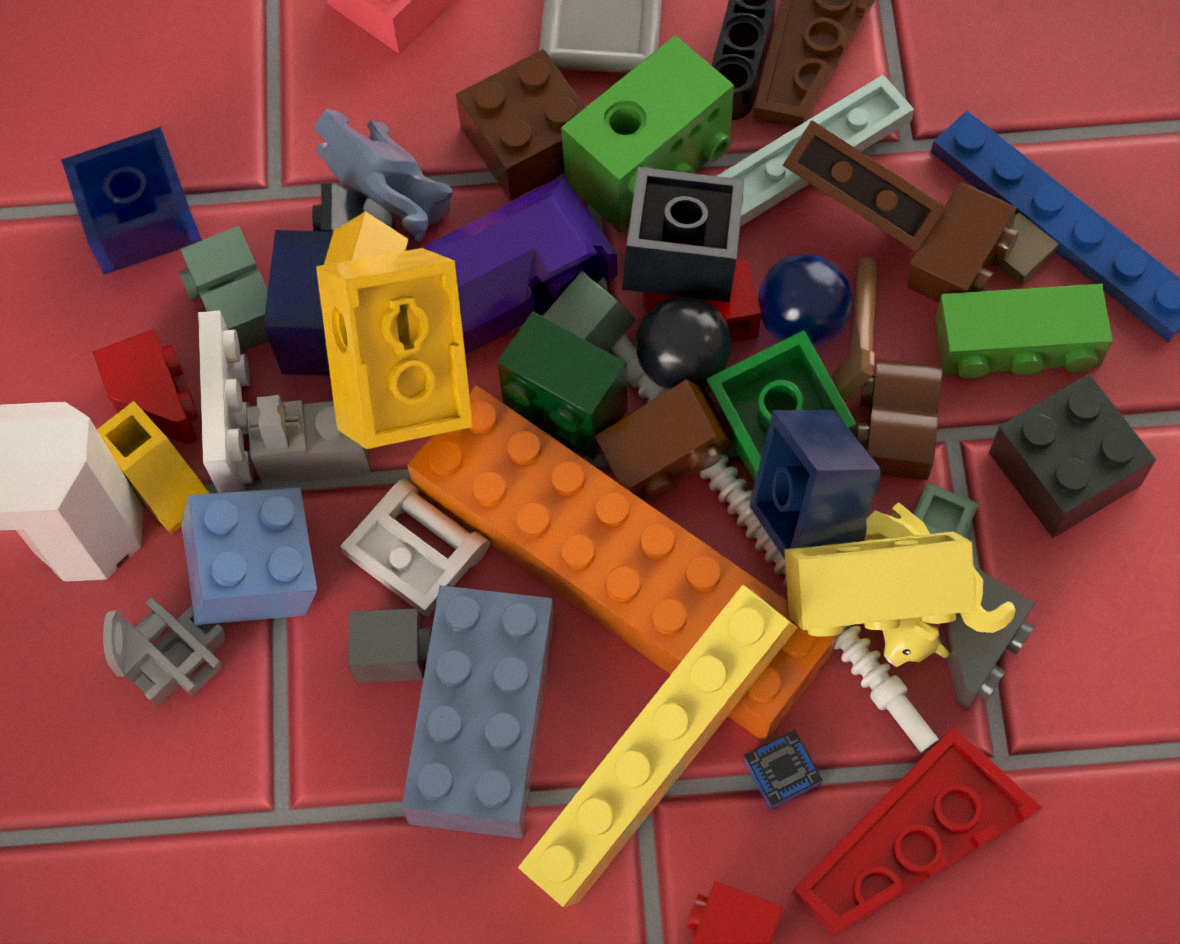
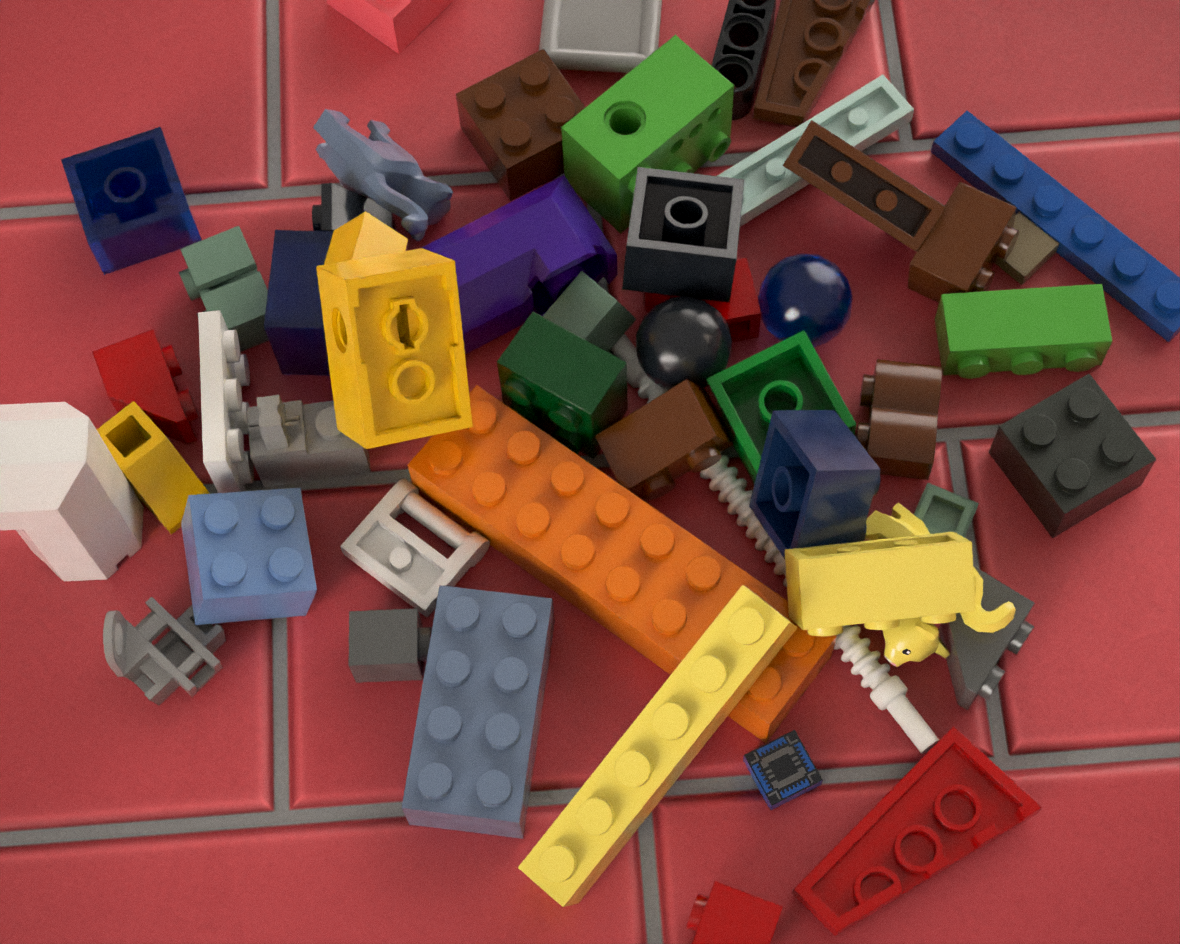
(859, 367): medium nougat piece -> none

